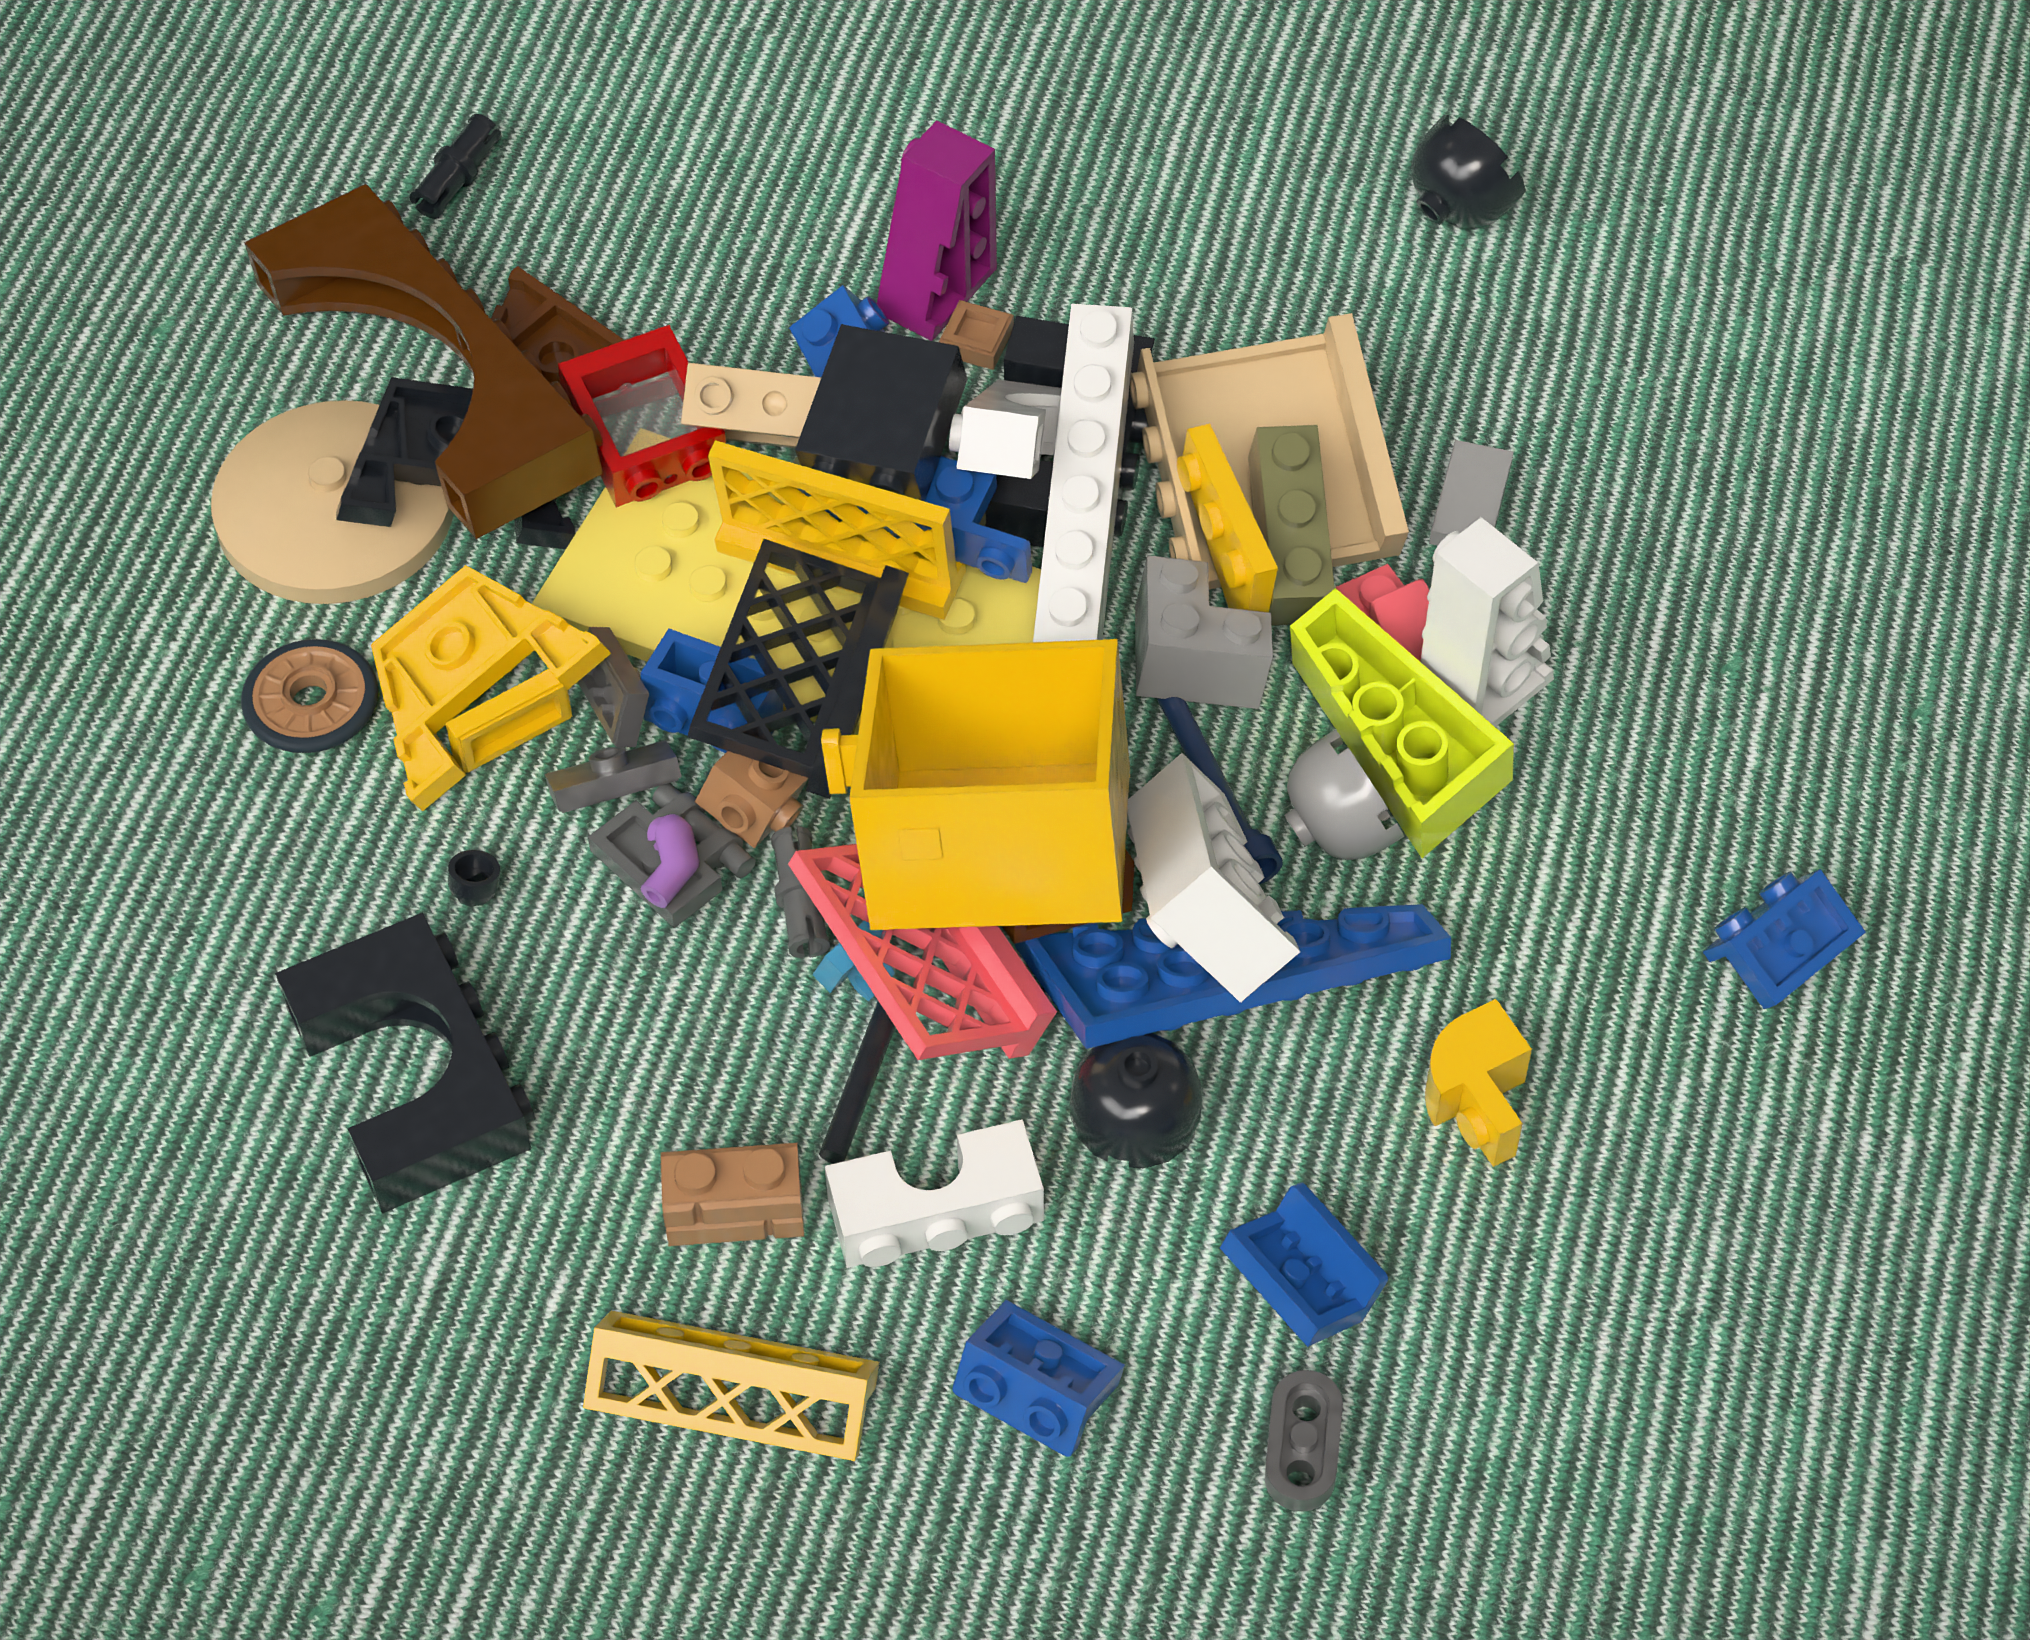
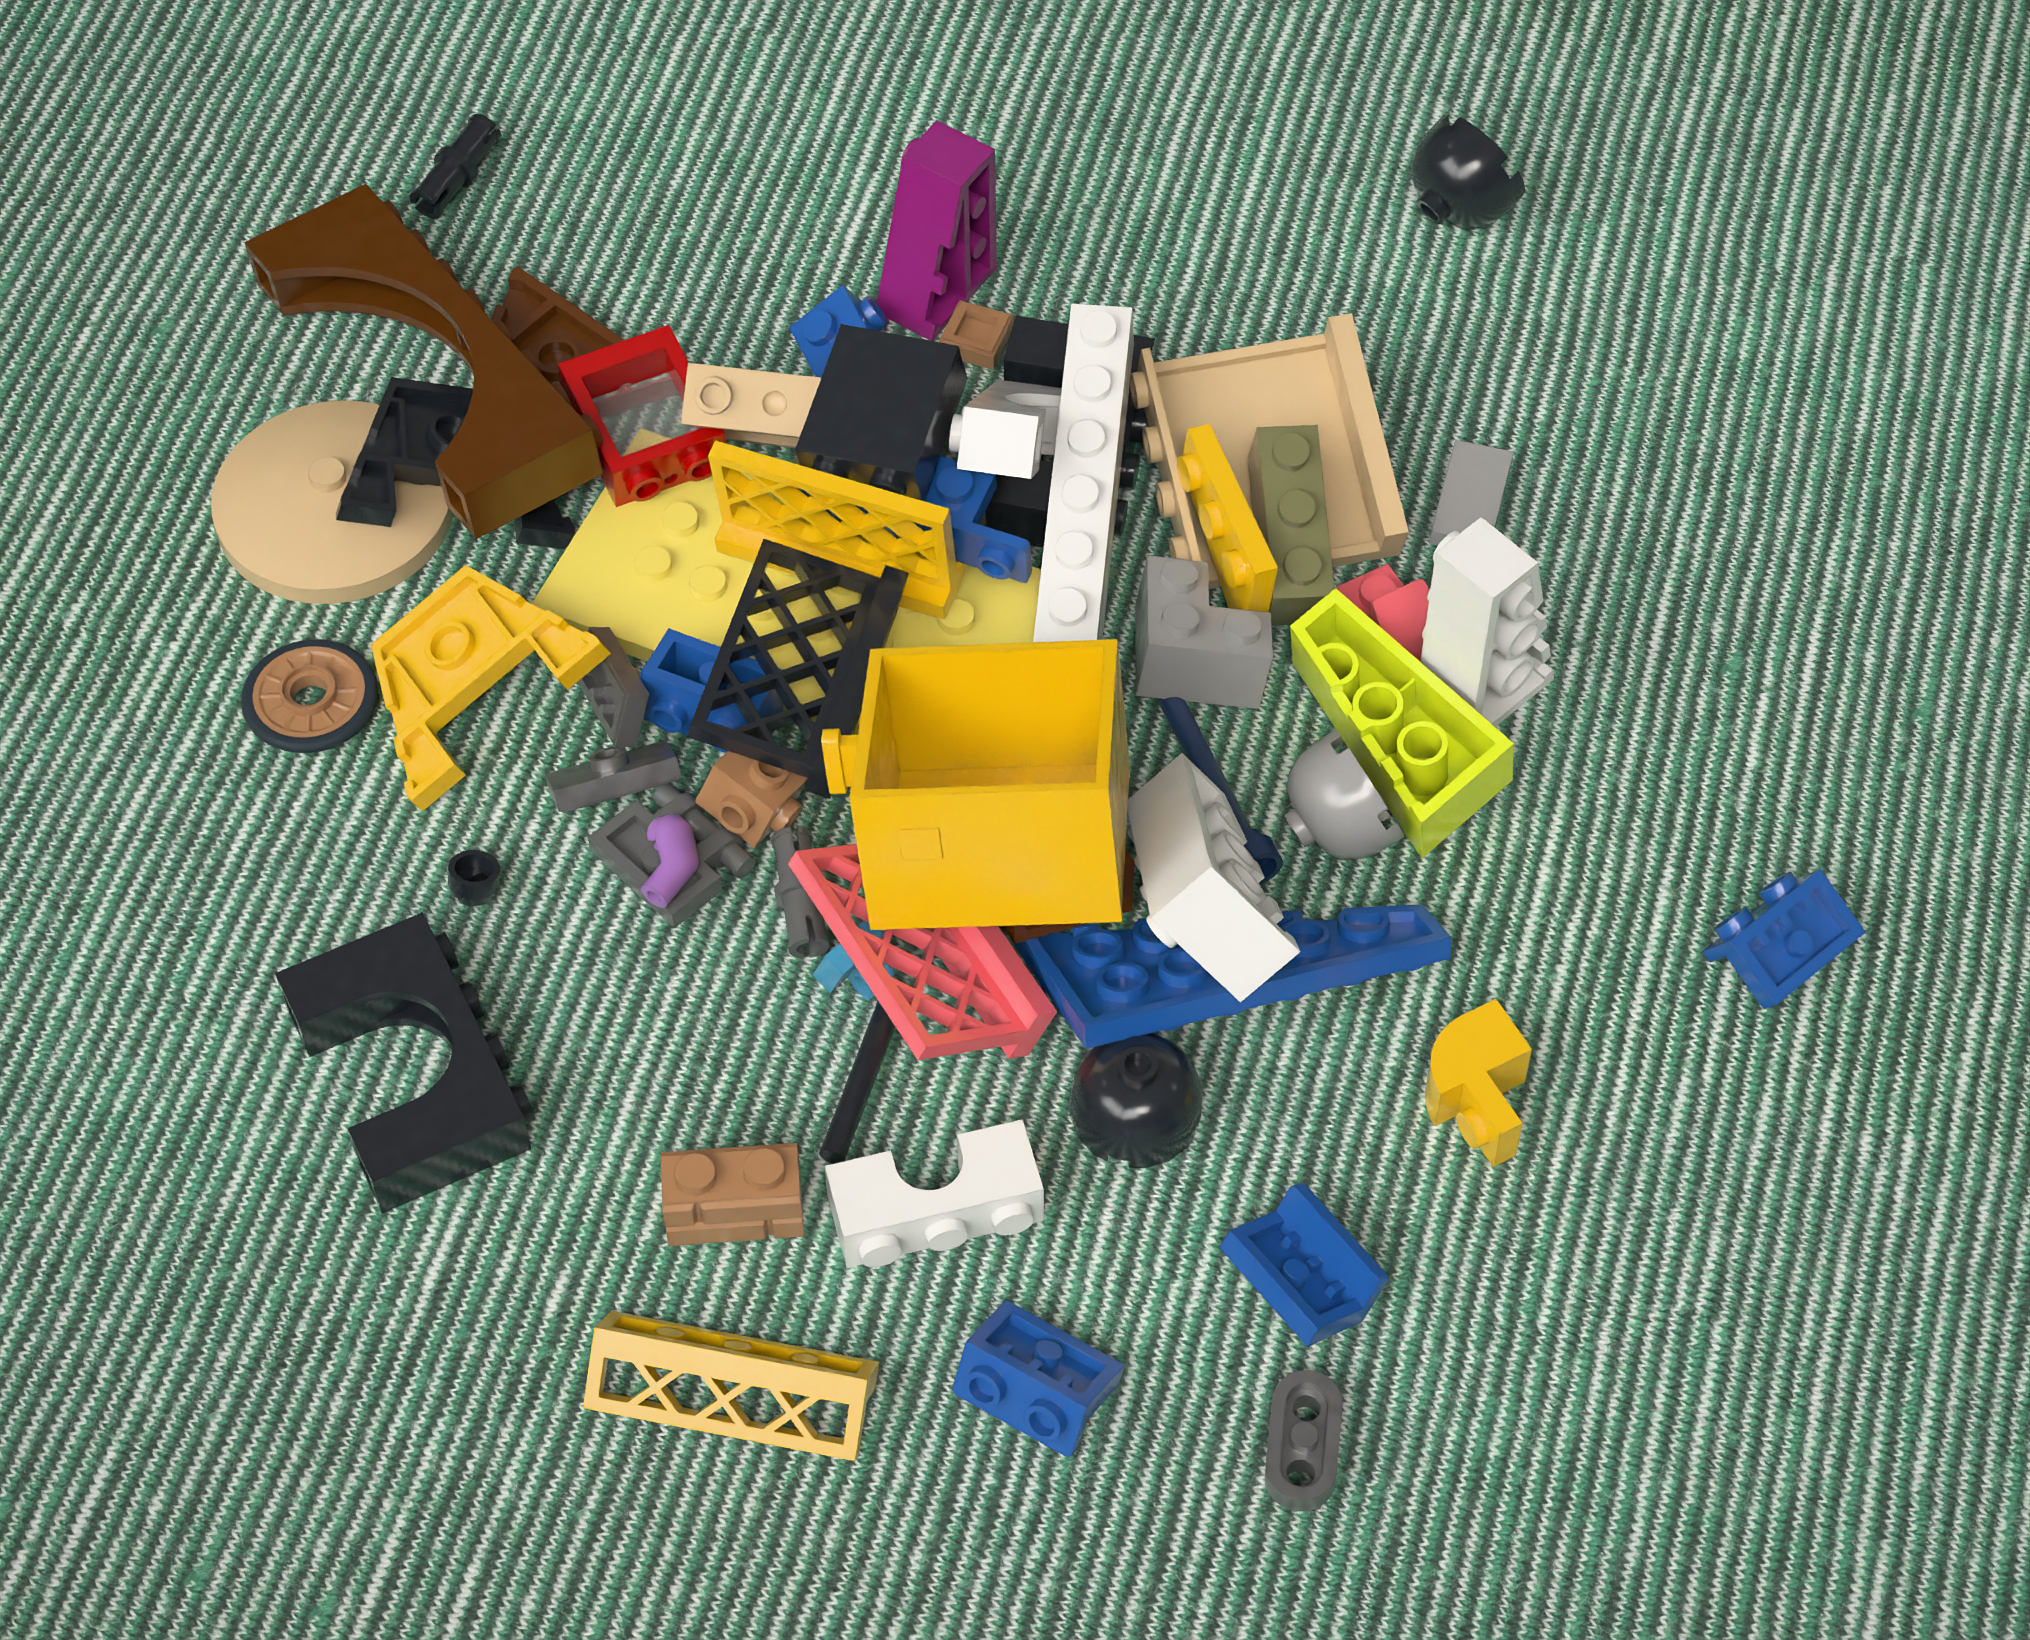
(508, 720): yellow tile -> none

